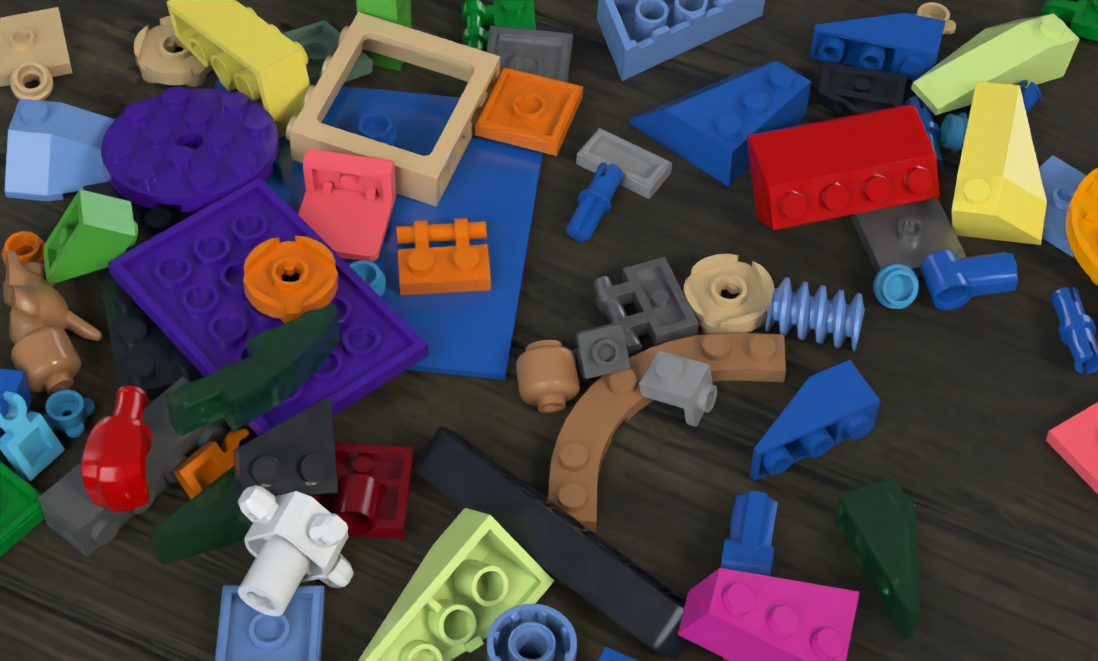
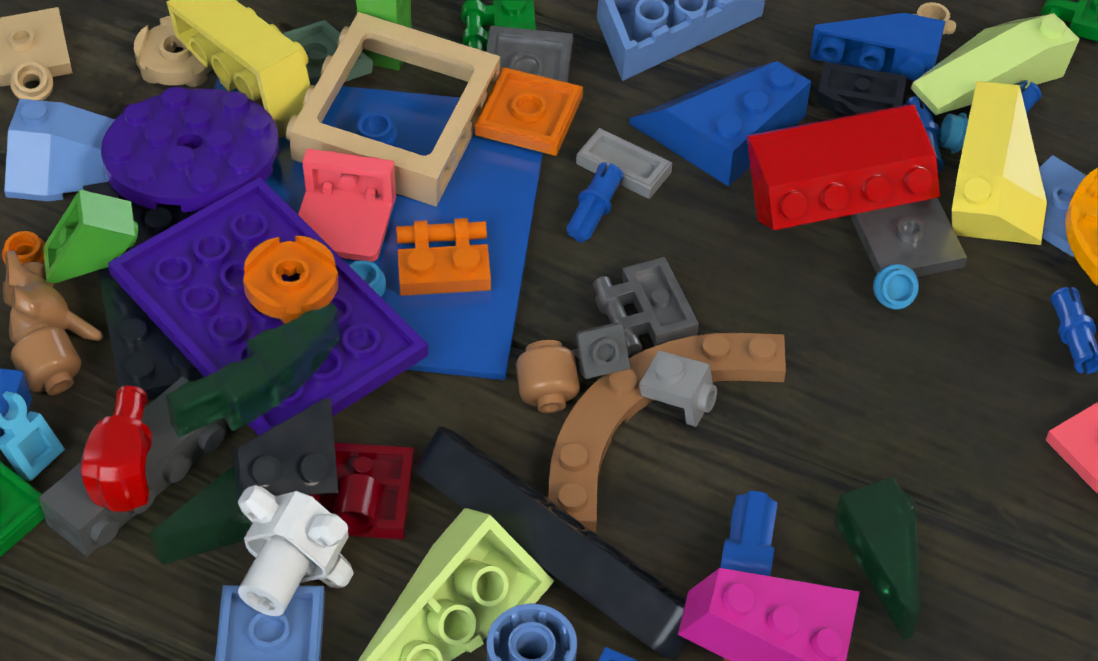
(65, 403): dark azure plate -> none
(208, 463): orange plate -> none
(725, 315): tan plate -> none
(816, 313): medium blue piece -> none
(821, 415): blue slope -> none
(957, 279): blue piece -> none

